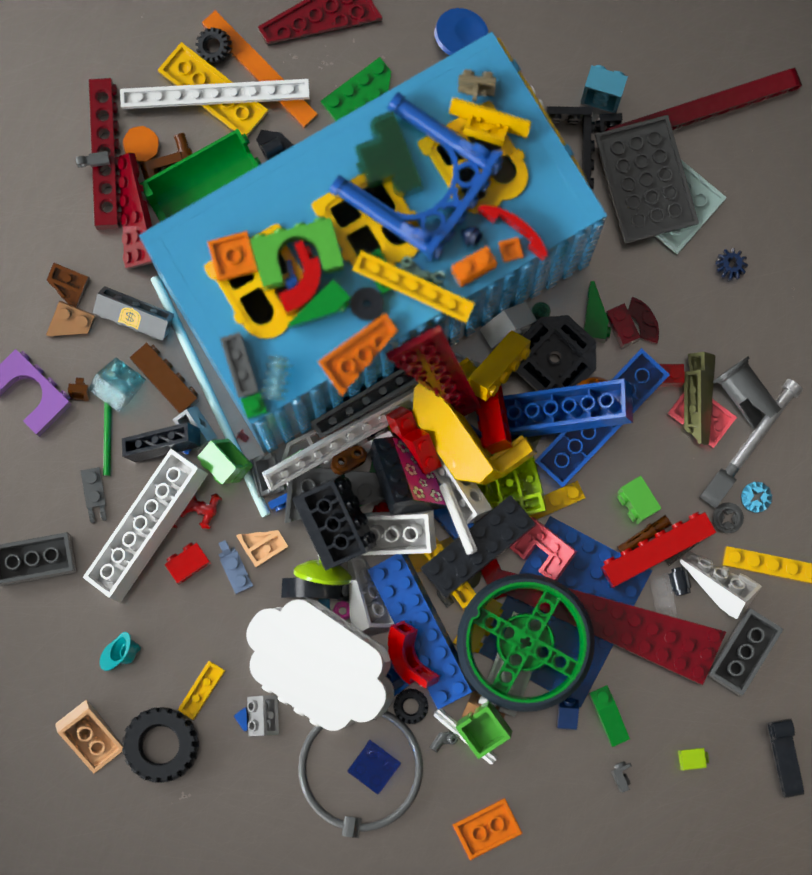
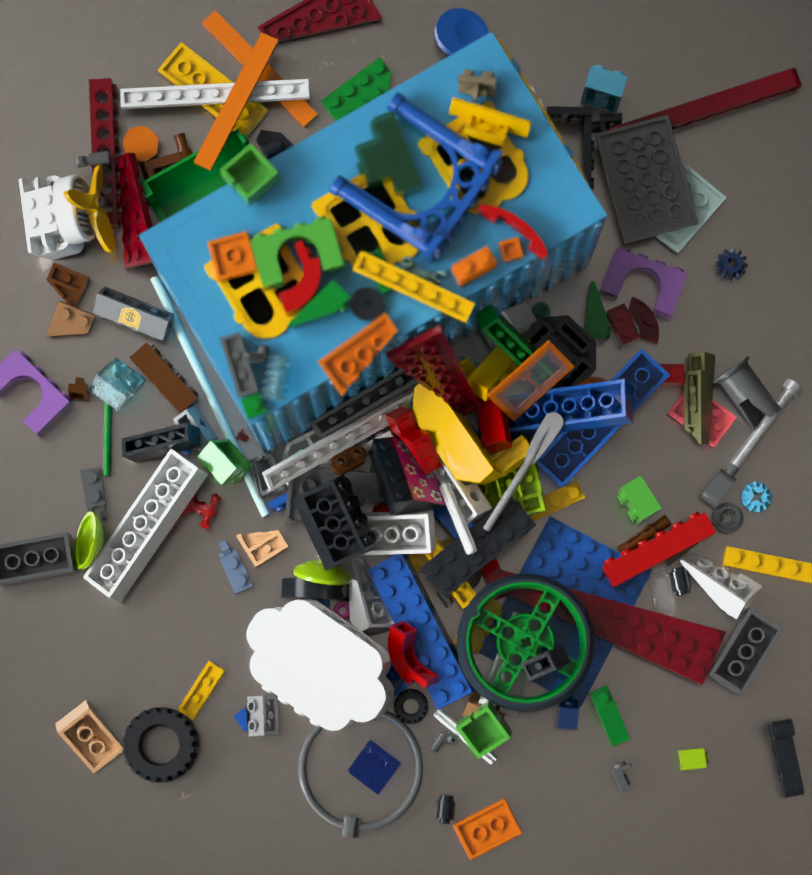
(64, 214): none -> white brick
(88, 541): none -> lime dish
(119, 651): teal piece -> none
(187, 563): red brick -> none
(203, 45): black tyre -> none
(236, 101): none -> orange tile
(250, 174): none -> bright green piece
(258, 357): none -> dark grey arm
(292, 280): blue hand -> none
(445, 809): none -> black brick
(471, 236): dark blue plate -> none
(504, 334): none -> green brick
(530, 380): none -> clear door
(542, 439): none -> light grey piece
(545, 663): none -> black slope
(558, 550): coral plate -> none
(669, 279): none -> medium lavender arch

